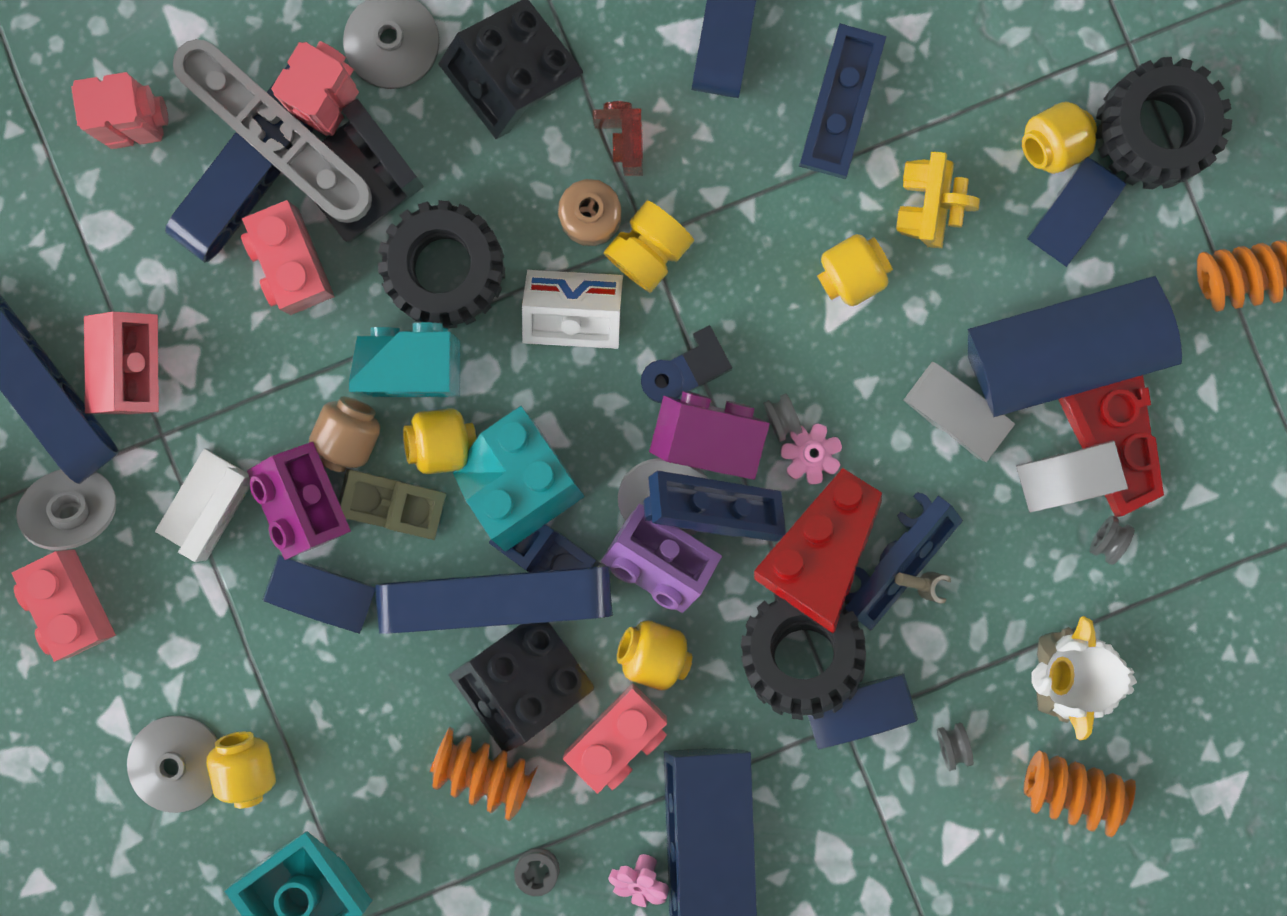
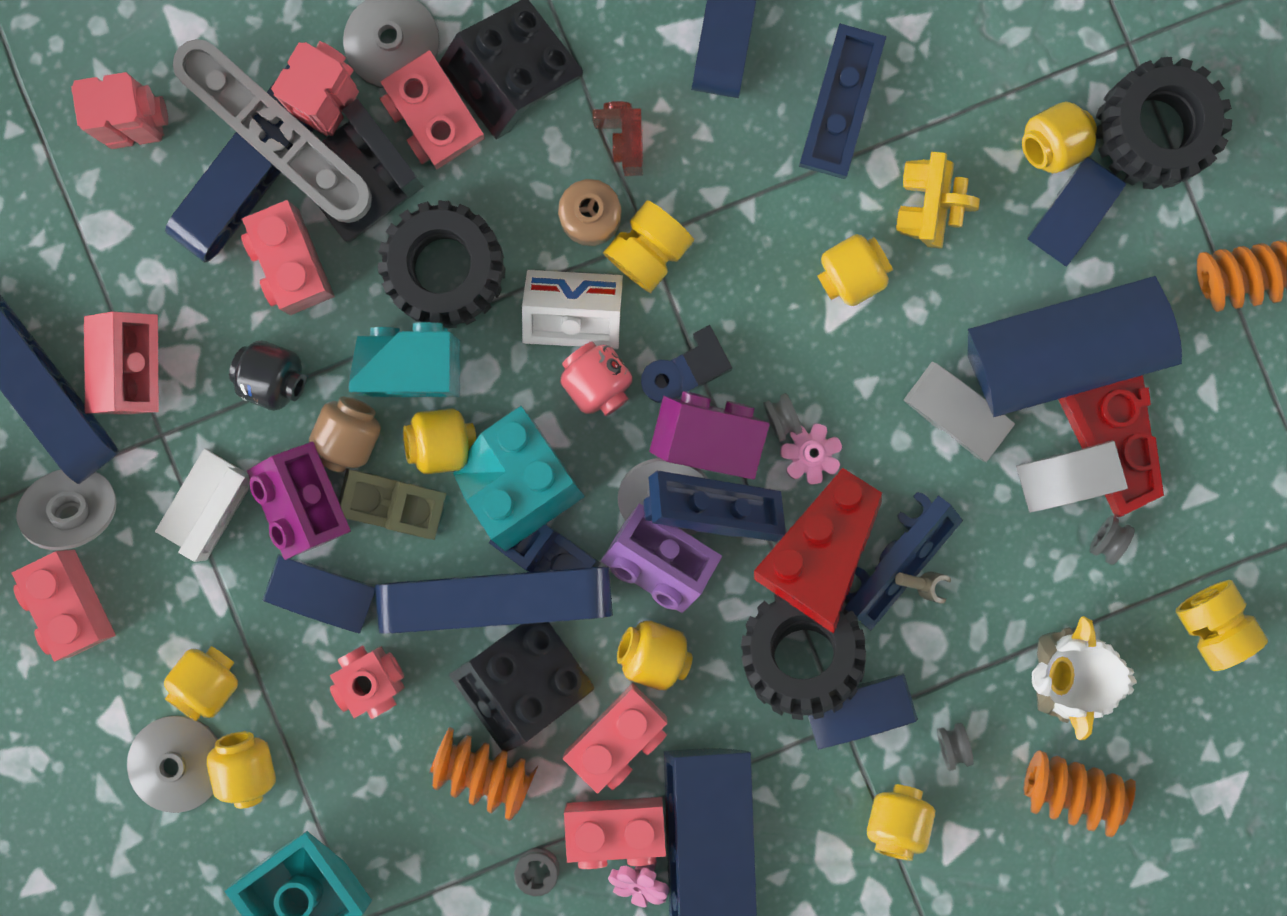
(200, 683): none -> yellow head
(267, 375): none -> black head
(384, 676): none -> coral brick
(431, 110): none -> coral brick
(596, 379): none -> coral head
(614, 831): none -> coral brick
(900, 823): none -> yellow head
(1223, 629): none -> yellow wheel

